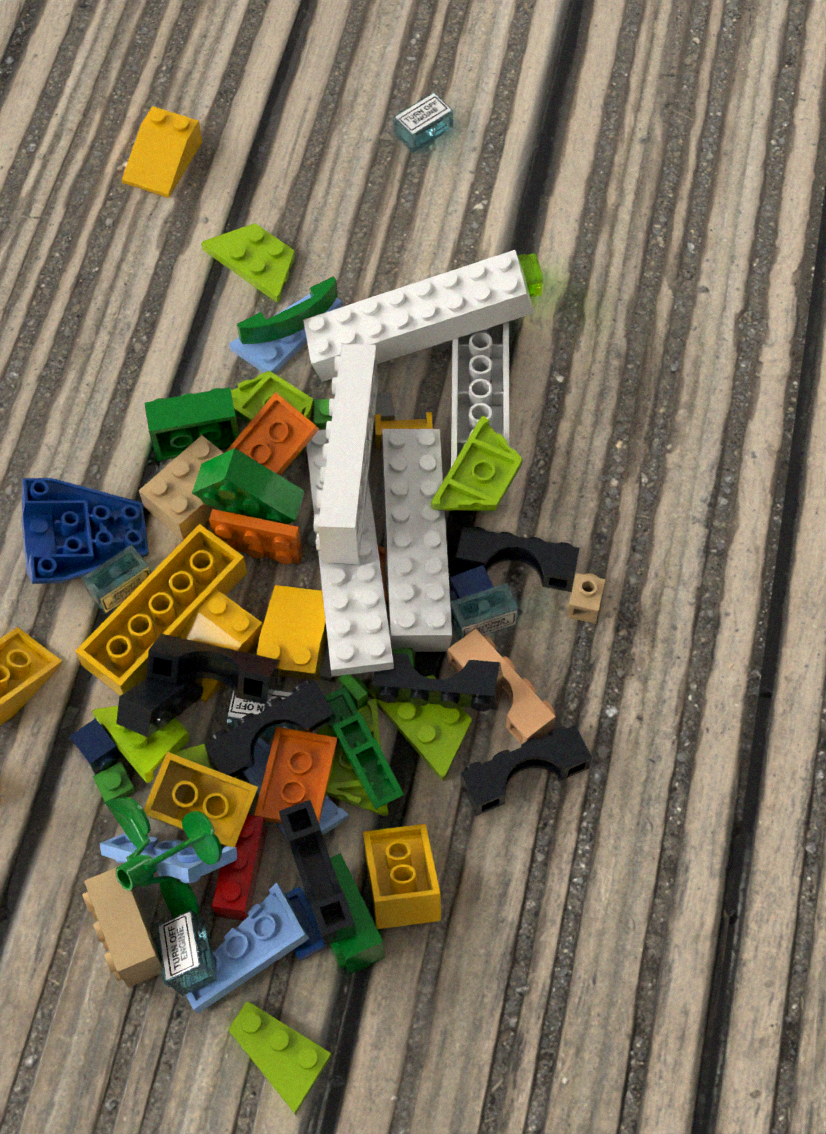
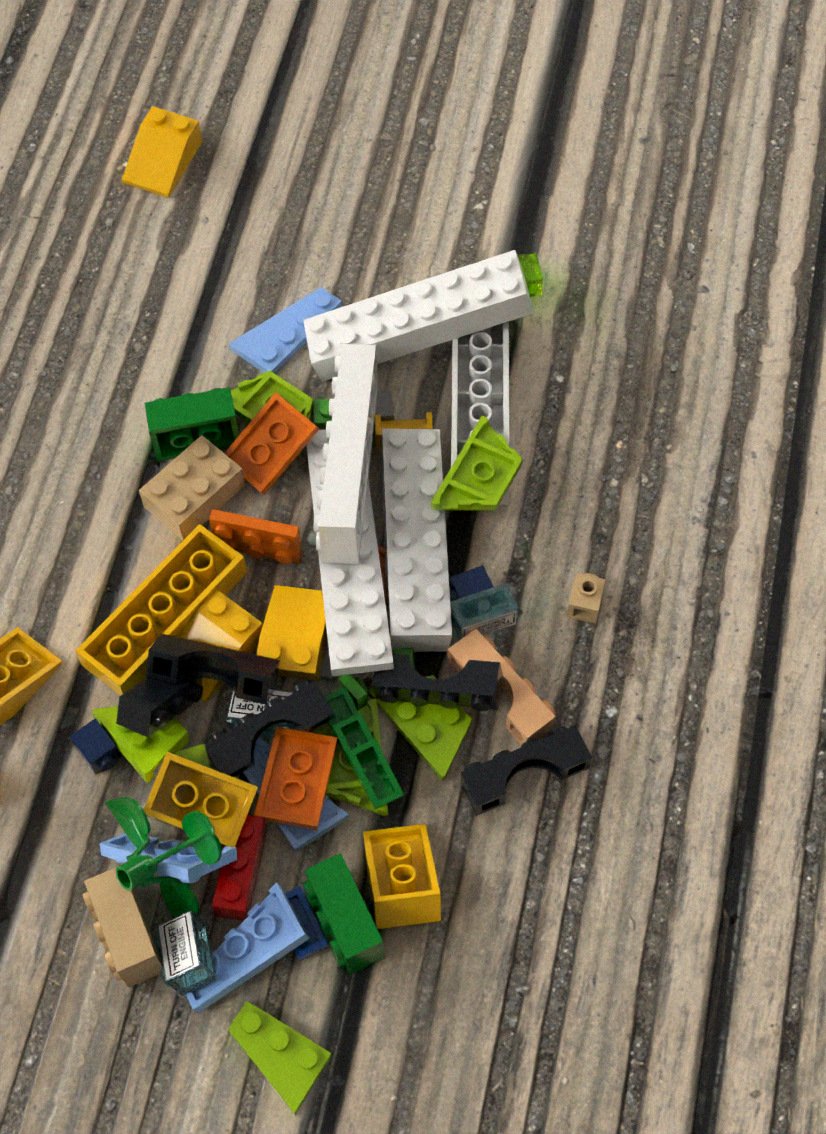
(75, 529): blue wedge -> none
(114, 783): bright green plate -> none
(116, 579): clear light blue brick -> none
(247, 488): green brick -> none
(254, 257): lime wing -> none
(259, 330): green slope -> none
(317, 873): black arch -> none
(423, 122): brick -> none
(552, 561): black arch -> none

